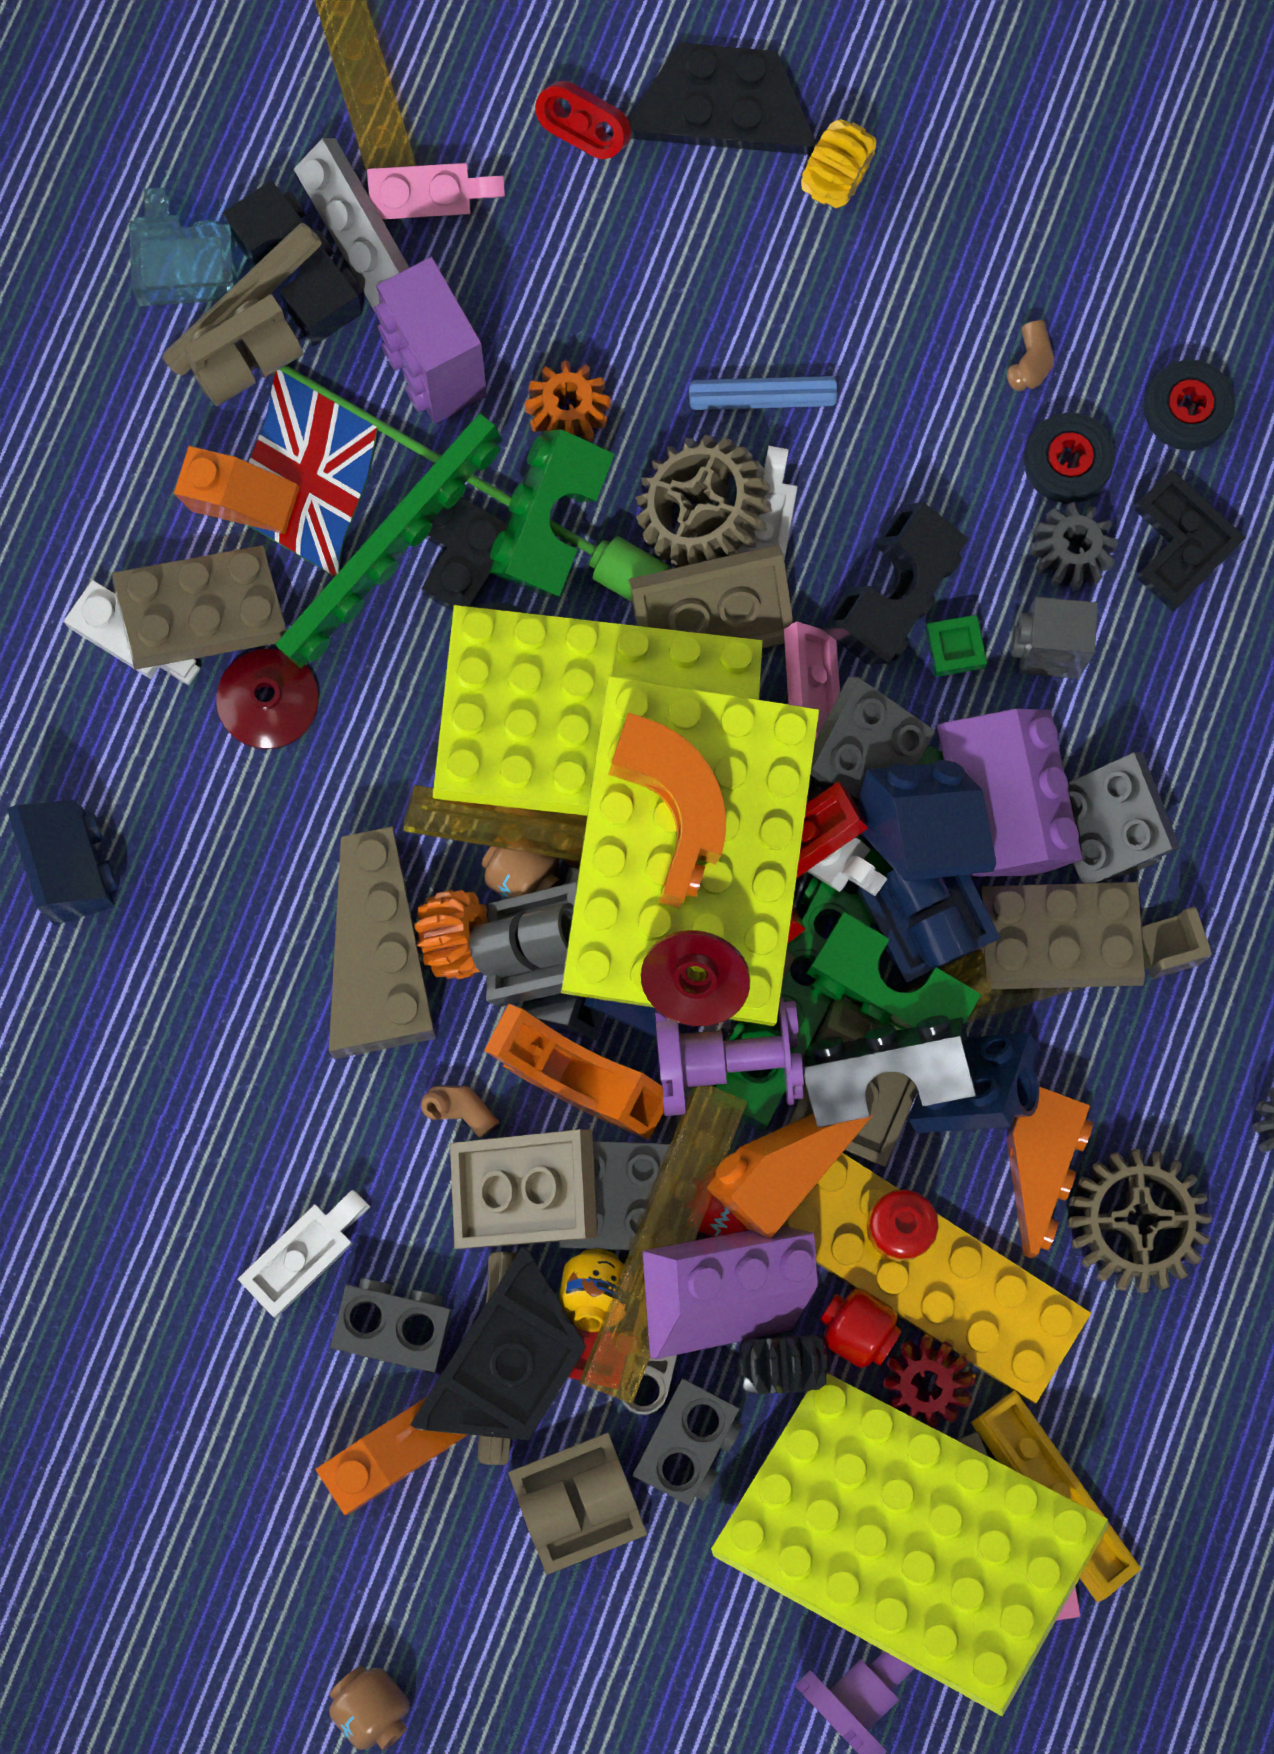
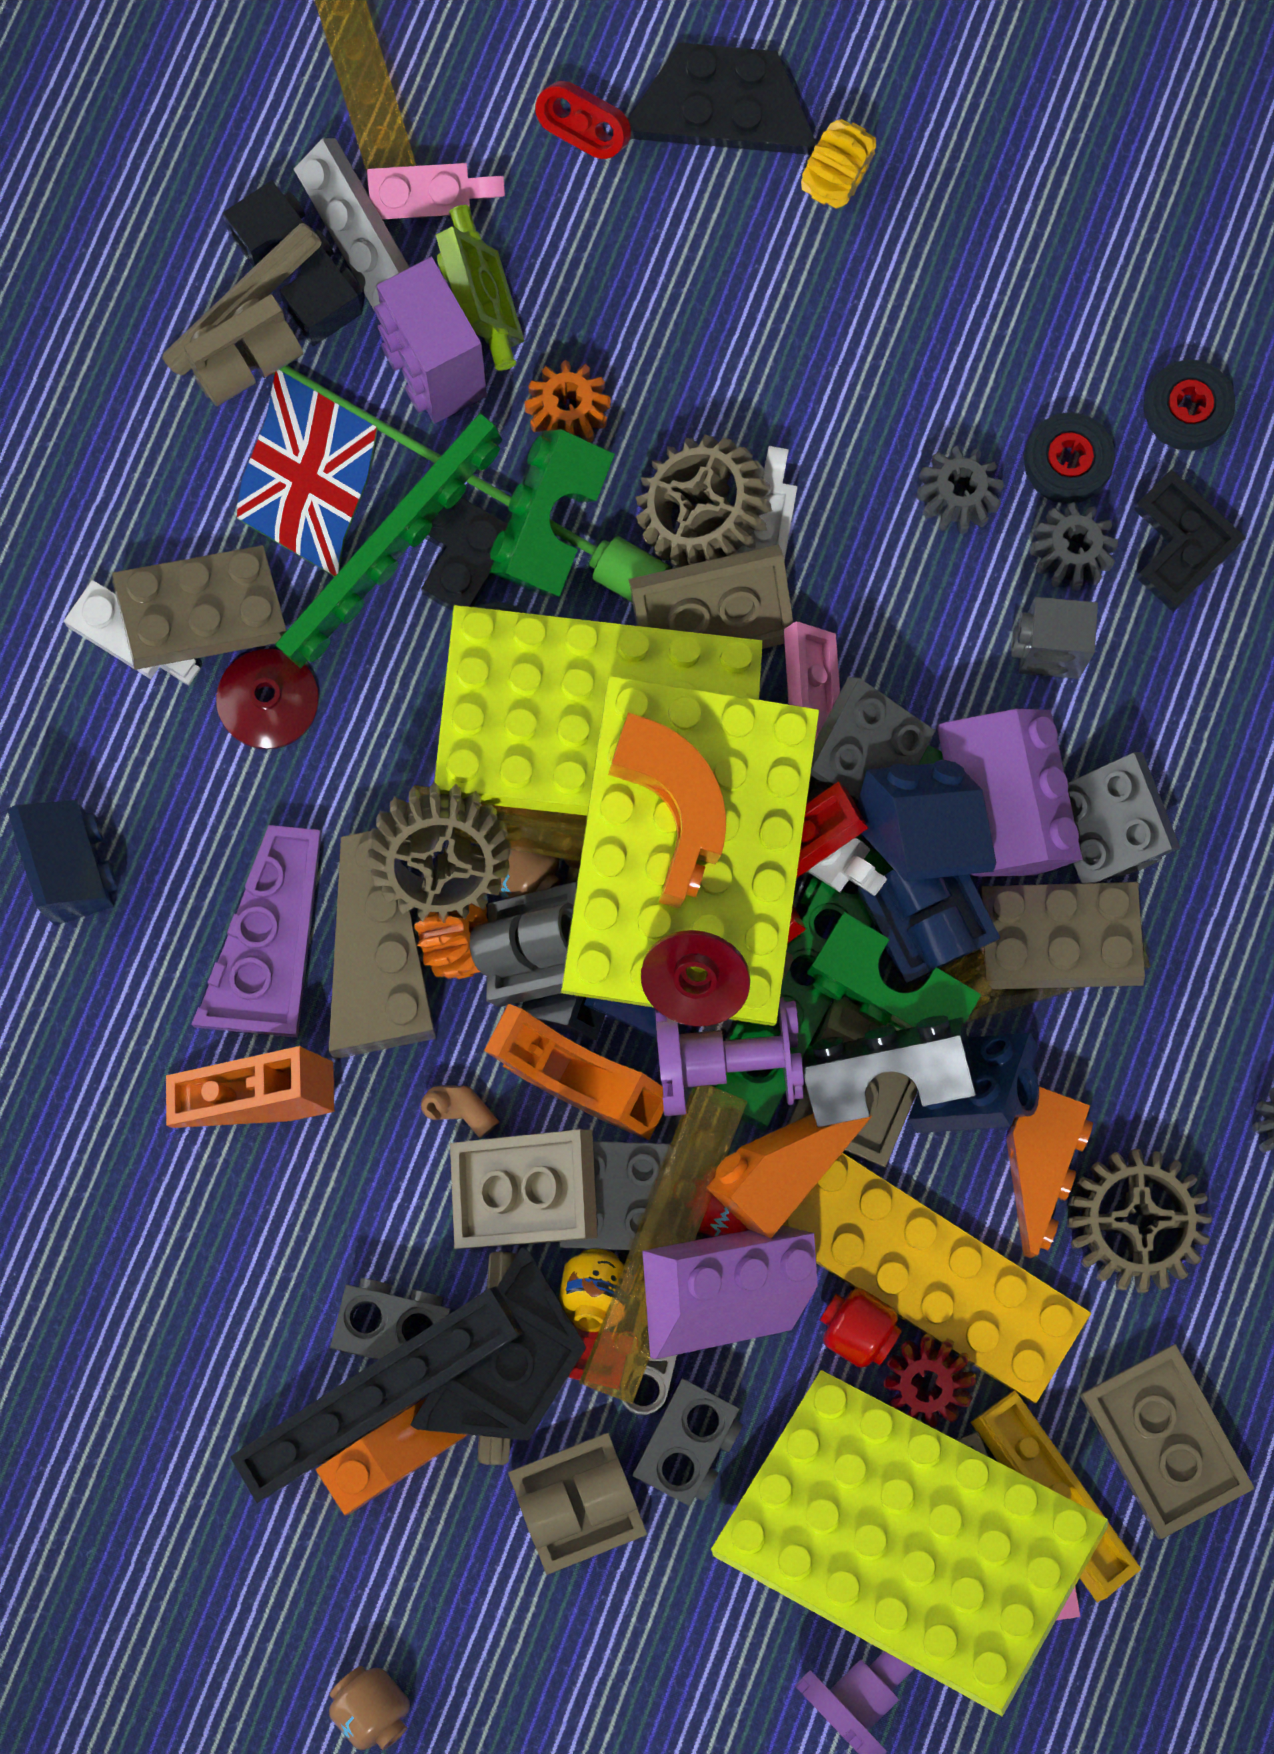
(176, 261): clear light blue hinge -> none
(235, 490): orange slope -> none
(252, 1090): none -> orange slope
(265, 955): none -> medium lavender wing
(302, 1254): white plate -> none
(377, 1394): none -> black plate
(460, 874): none -> dark tan gear
(479, 286): none -> lime plate
(762, 393): medium blue axle -> none
(782, 1364): black gear -> none
(902, 1225): red head -> none
(923, 553): black arch -> none
(941, 481): none -> dark grey gear
(955, 646): green plate -> none
(1036, 362): medium nougat arm -> none
(1167, 1441): none -> dark tan plate
(1175, 943): dark tan panel -> none

